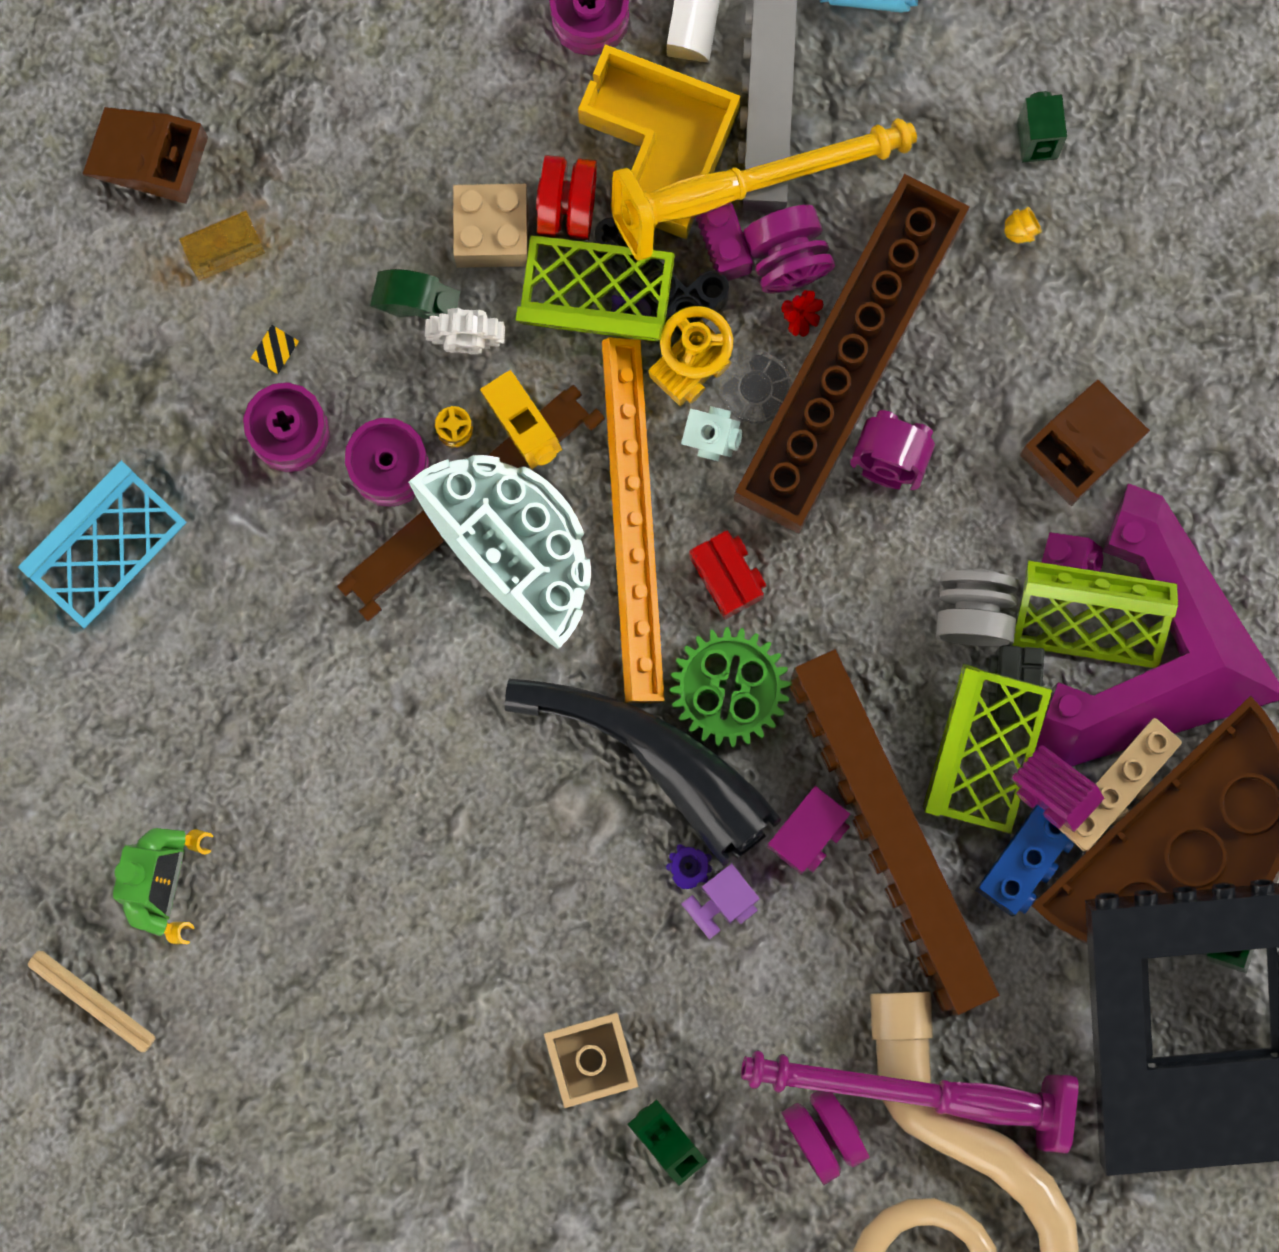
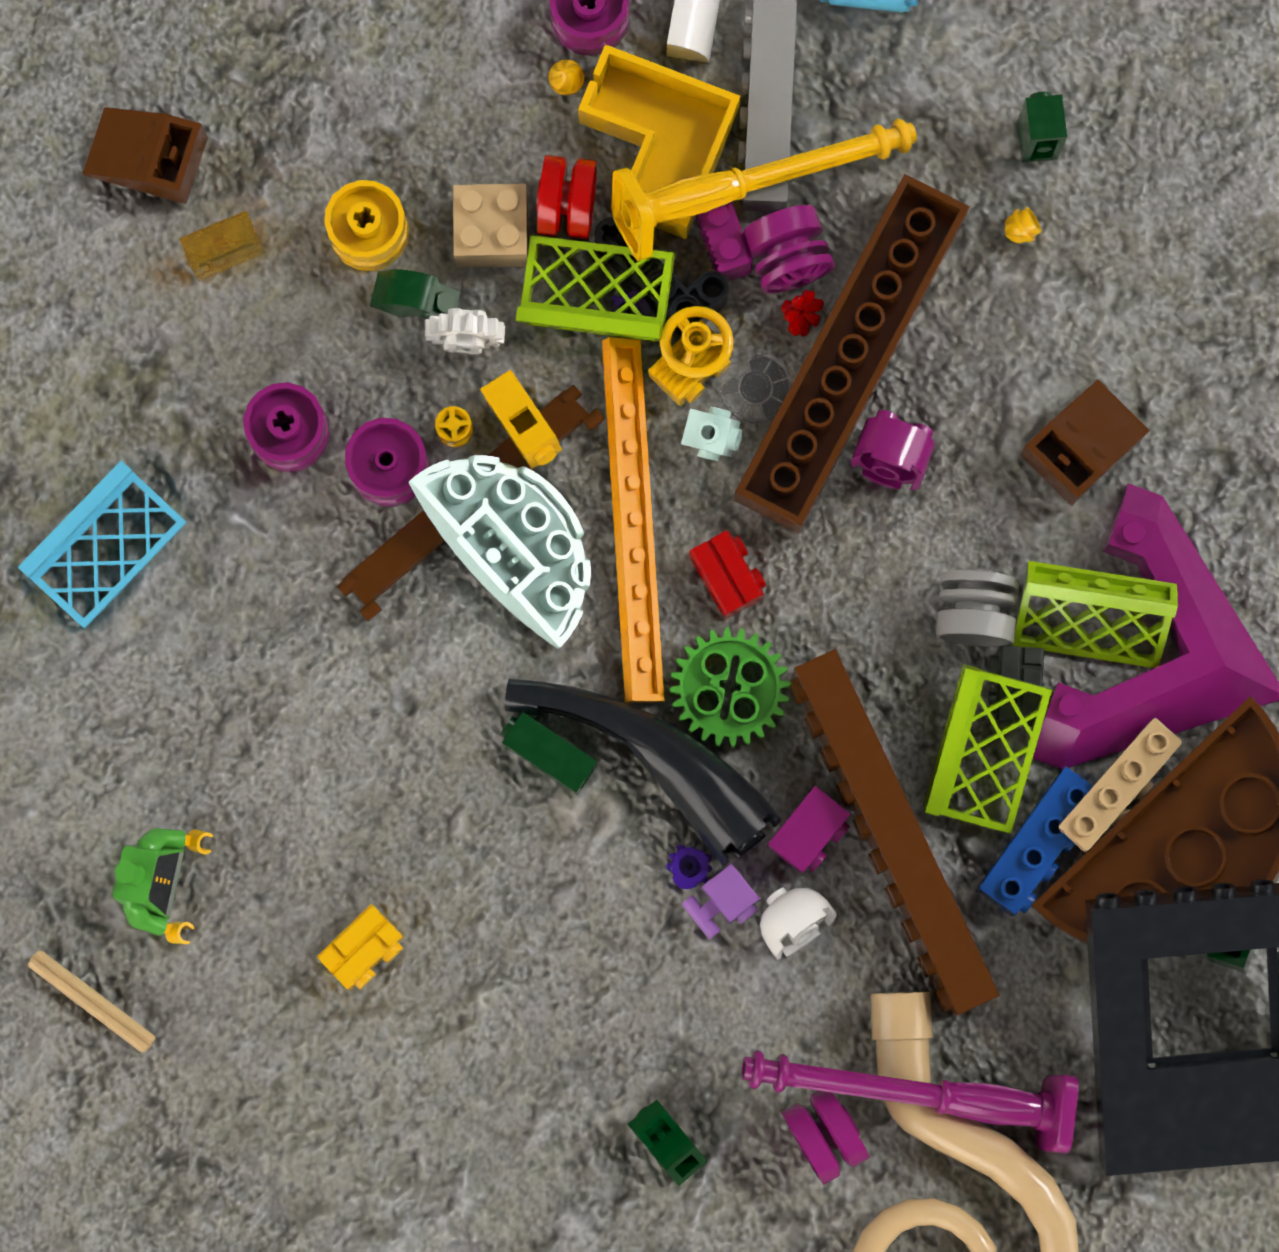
(274, 349): sticker -> none
(361, 948): none -> yellow brick
(384, 220): none -> yellow wheel
(548, 752): none -> dark green brick
(566, 77): none -> yellow plate
(591, 1060): tan brick -> none
(794, 919): none -> white cylinder
(1057, 788): magenta brick -> none
(1073, 552): magenta bracket -> none

